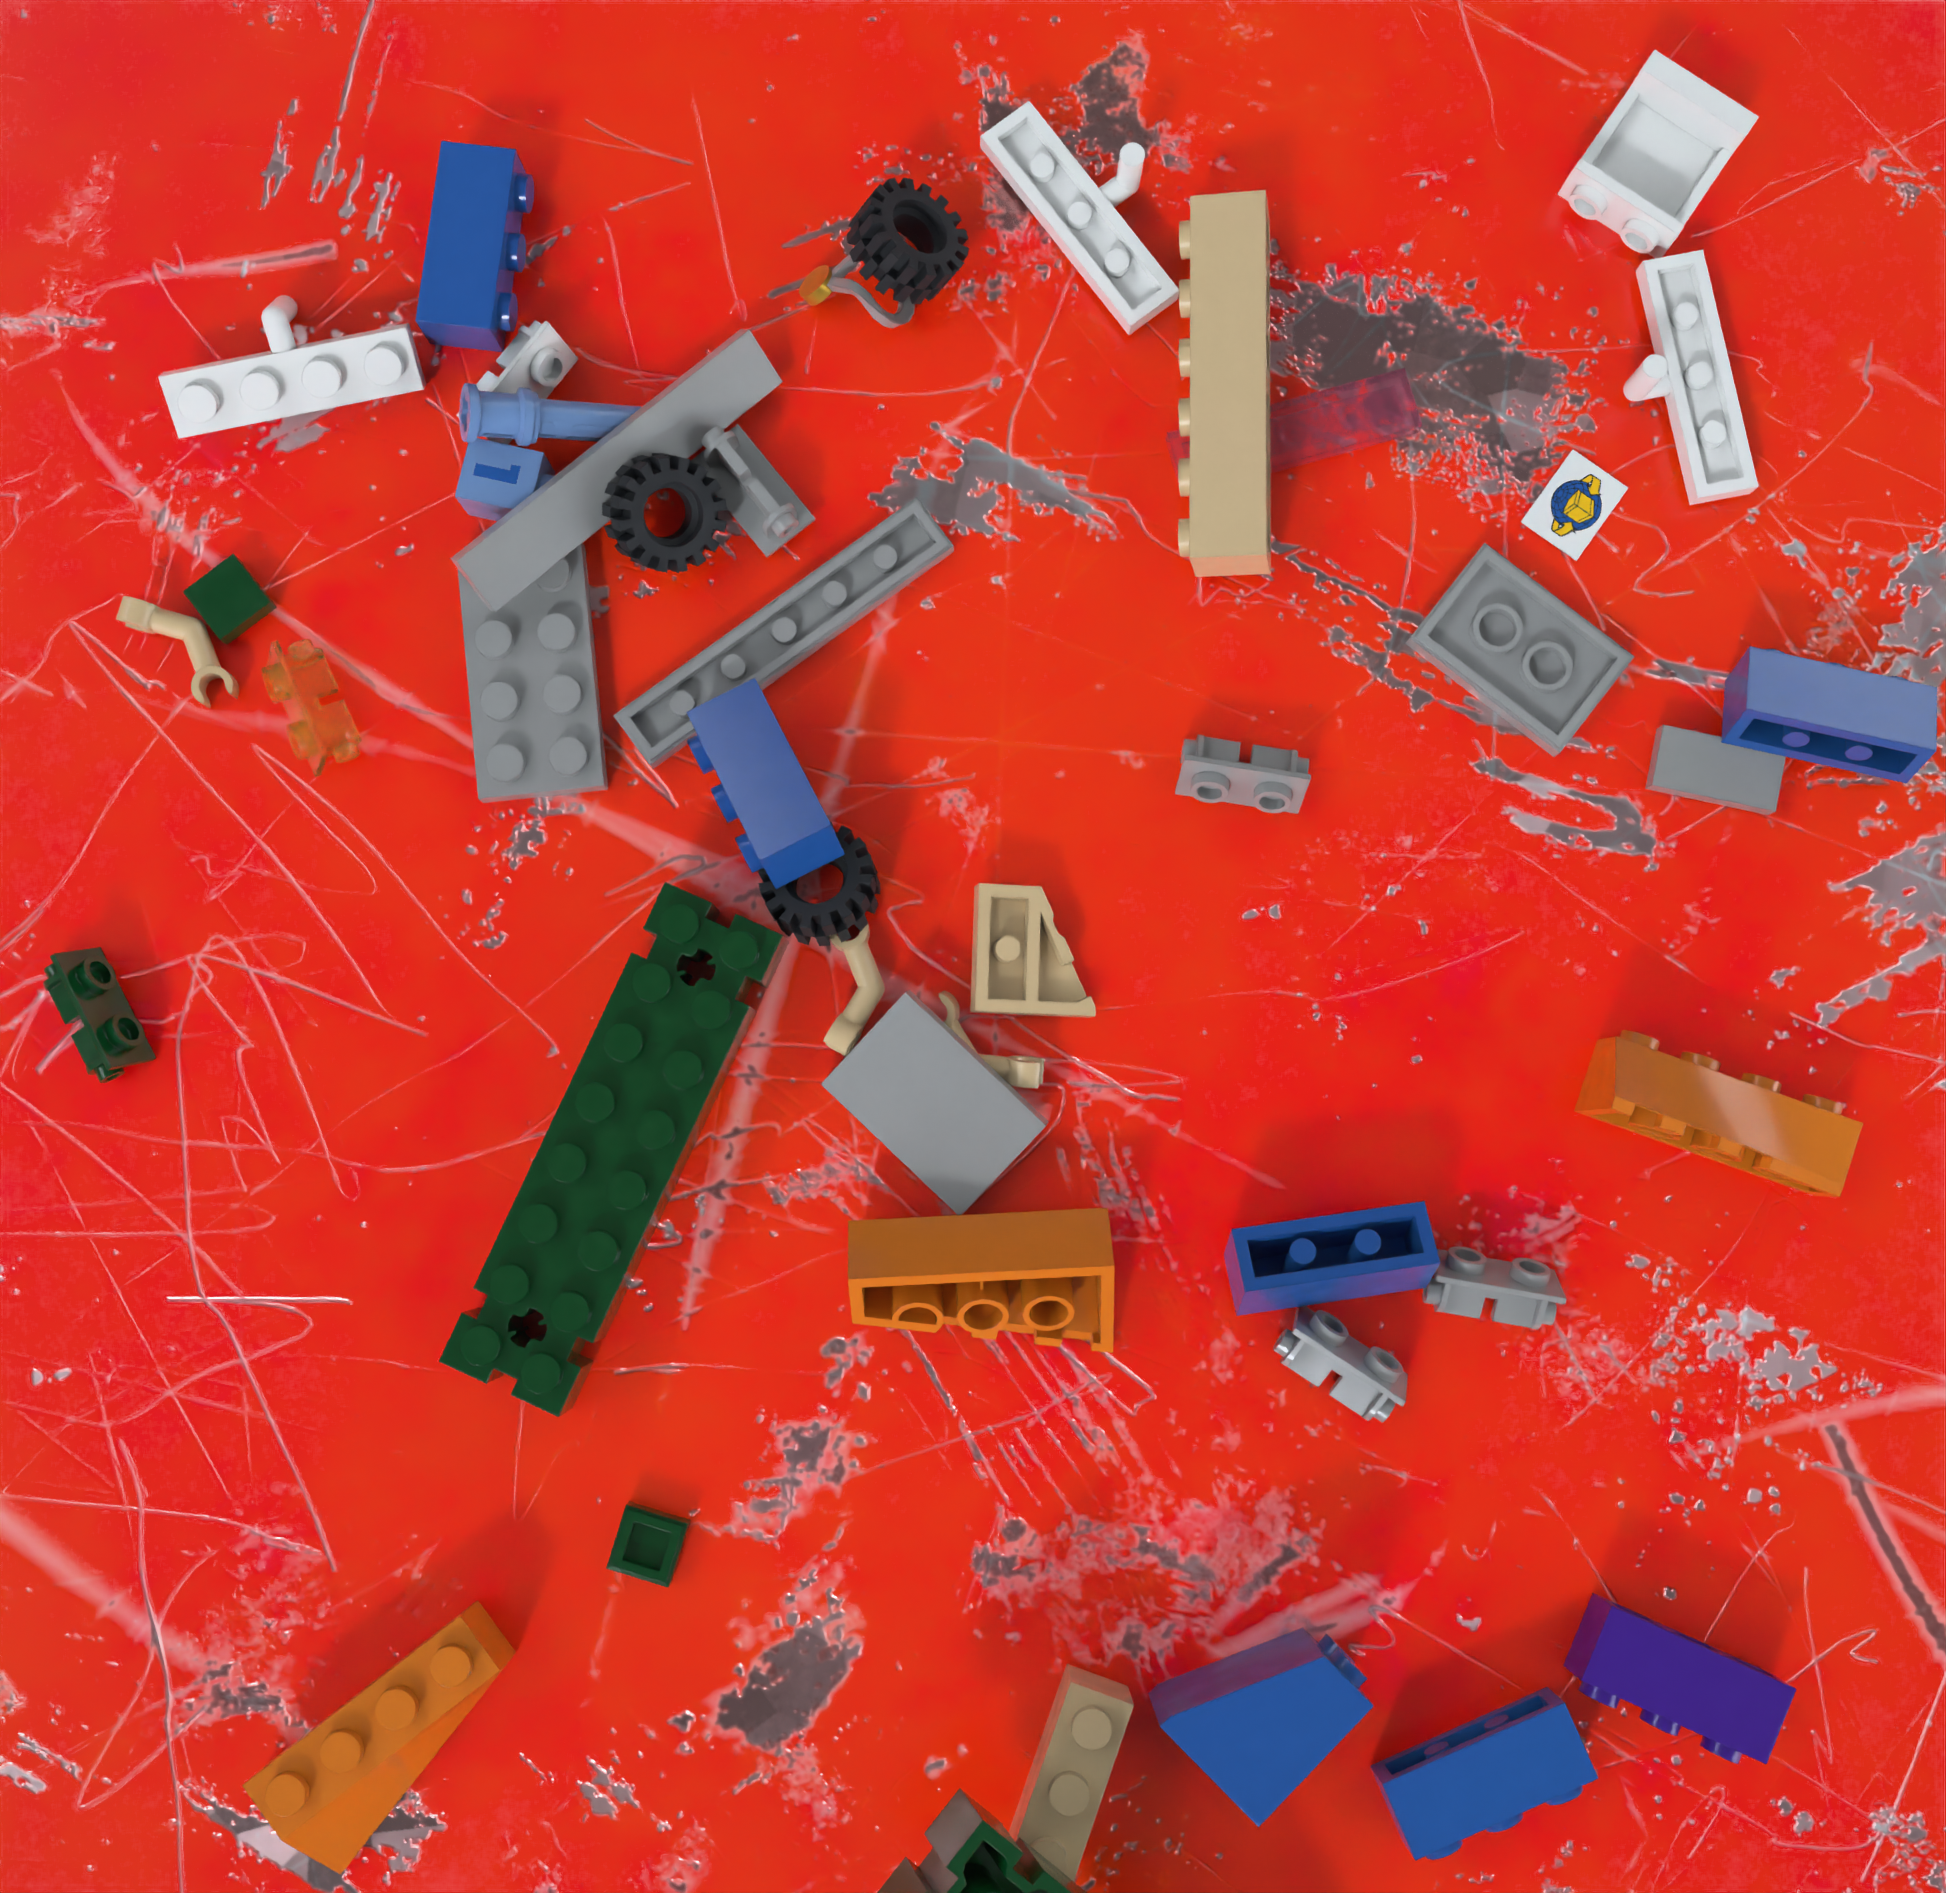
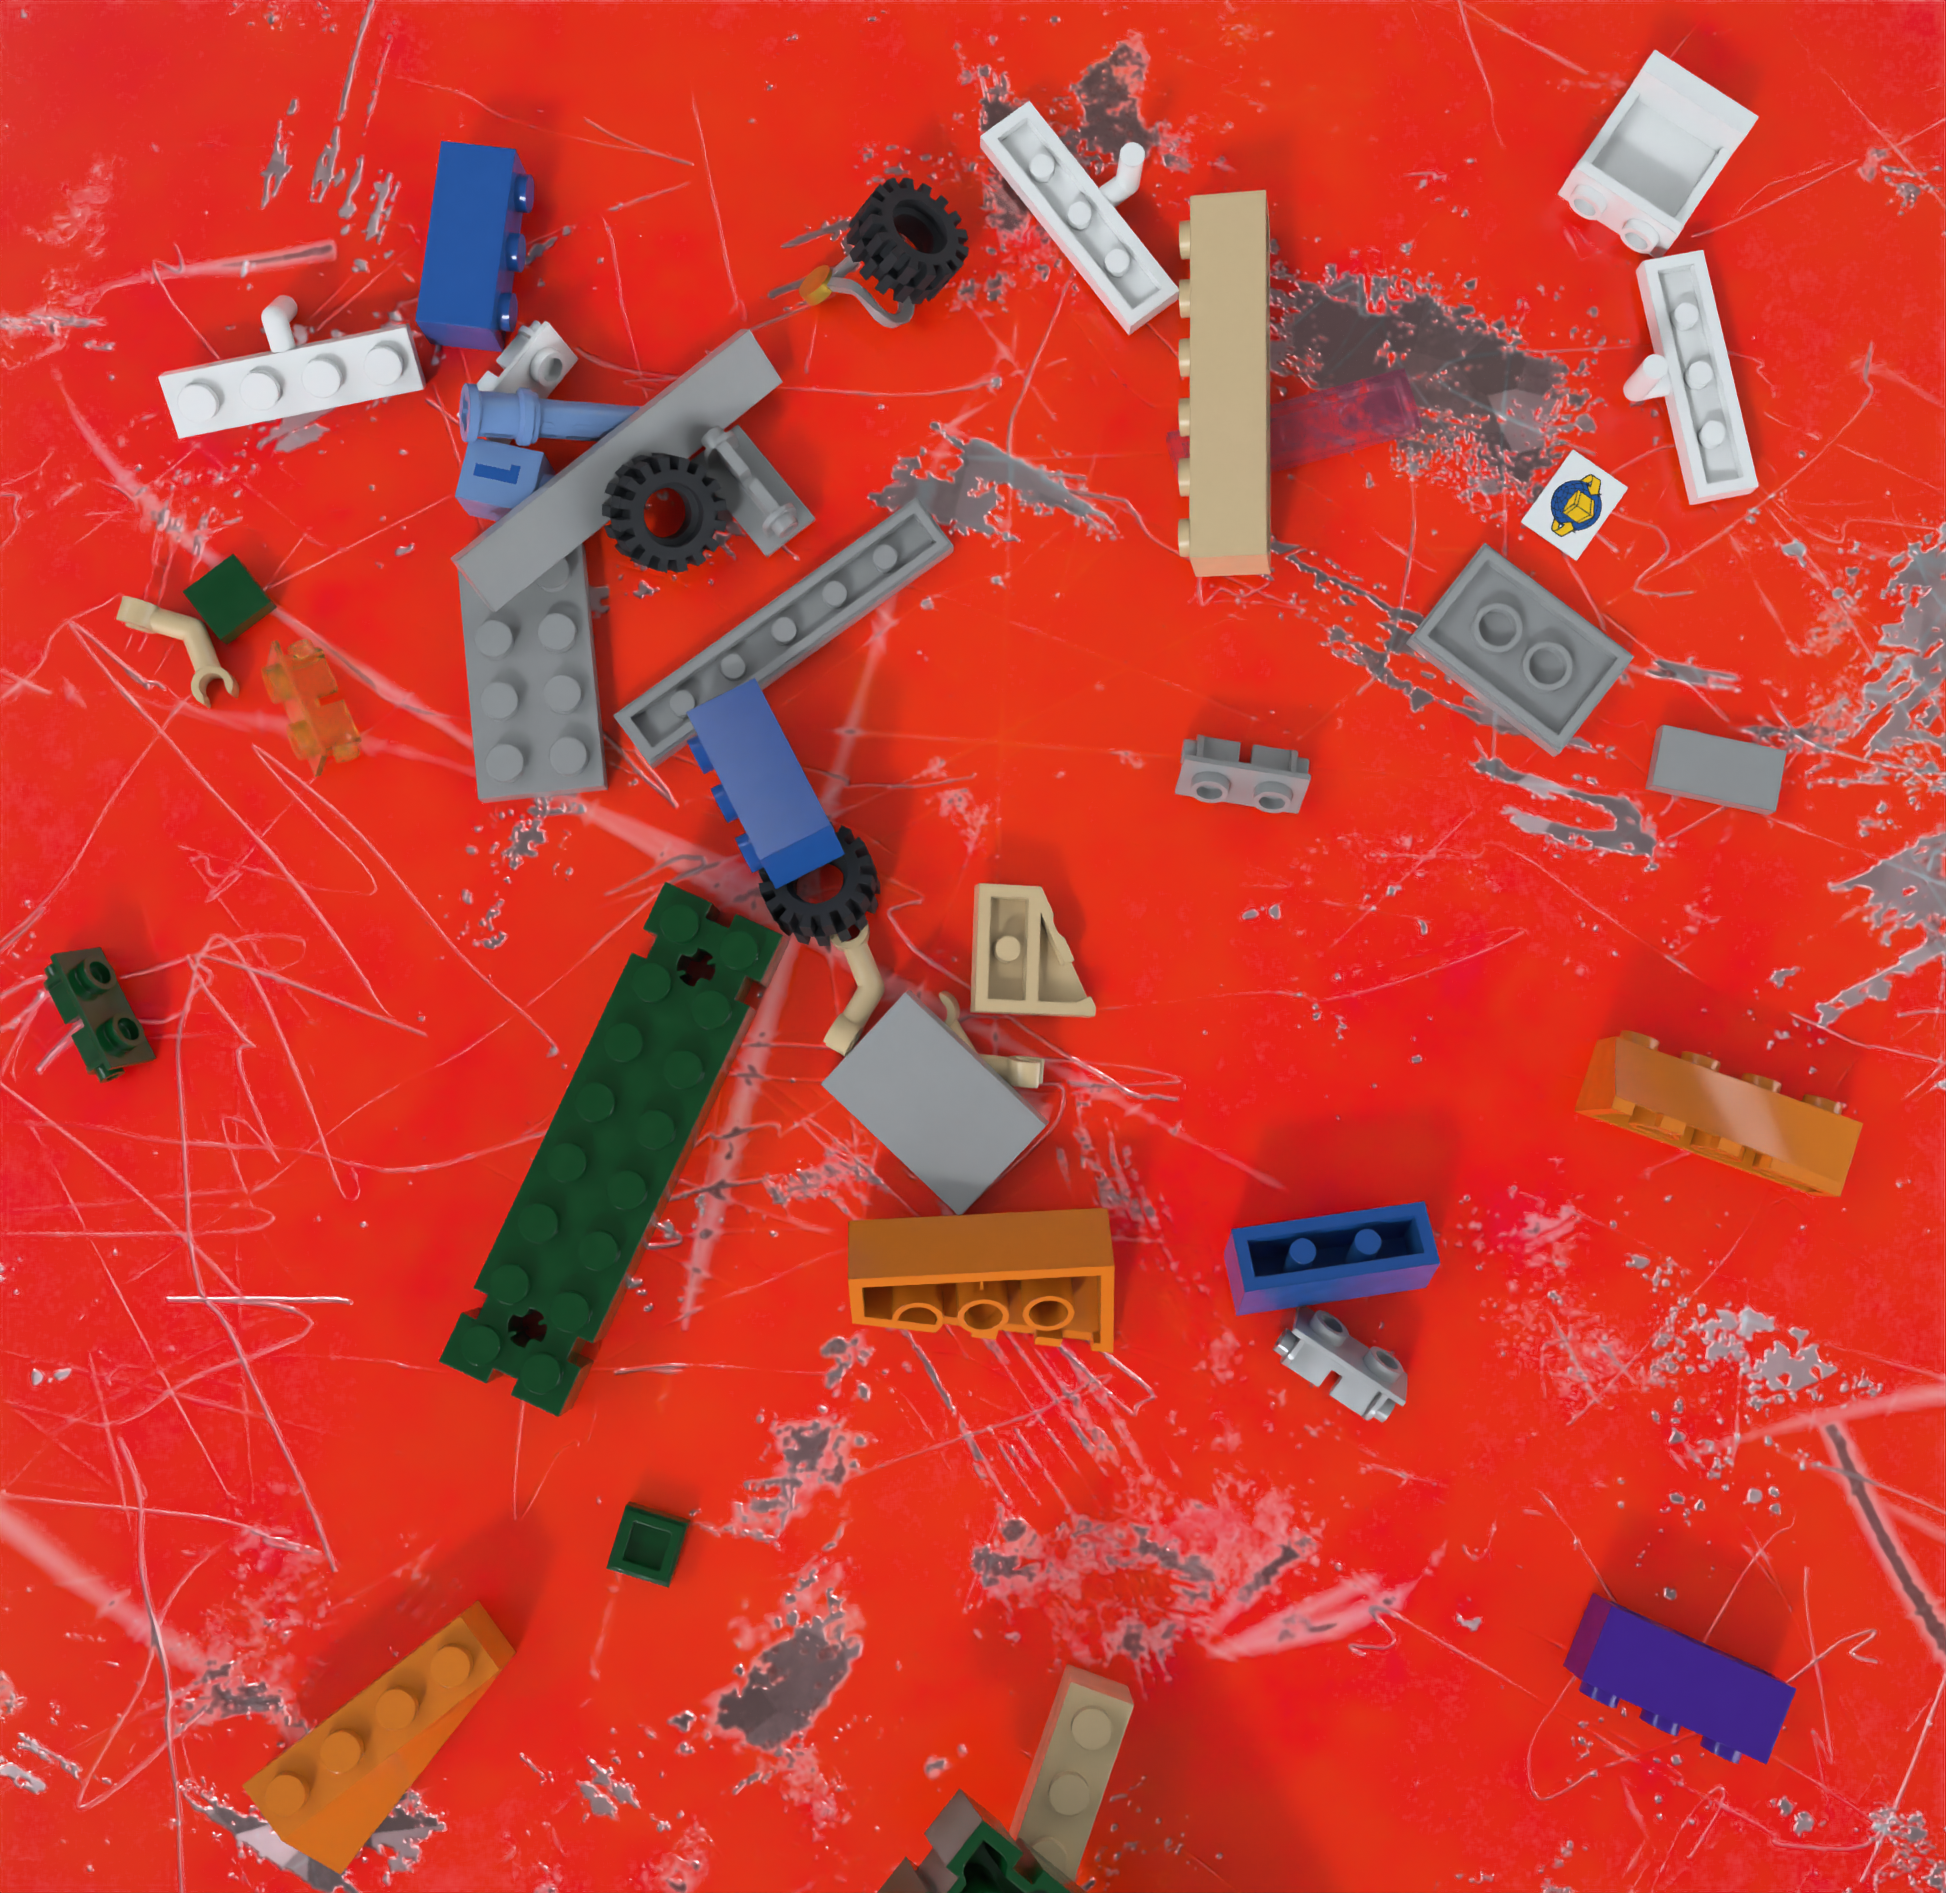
(1264, 1716): blue slope -> none
(1484, 1774): blue brick -> none
(1521, 1289): light grey hinge -> none
(1830, 714): brick -> none

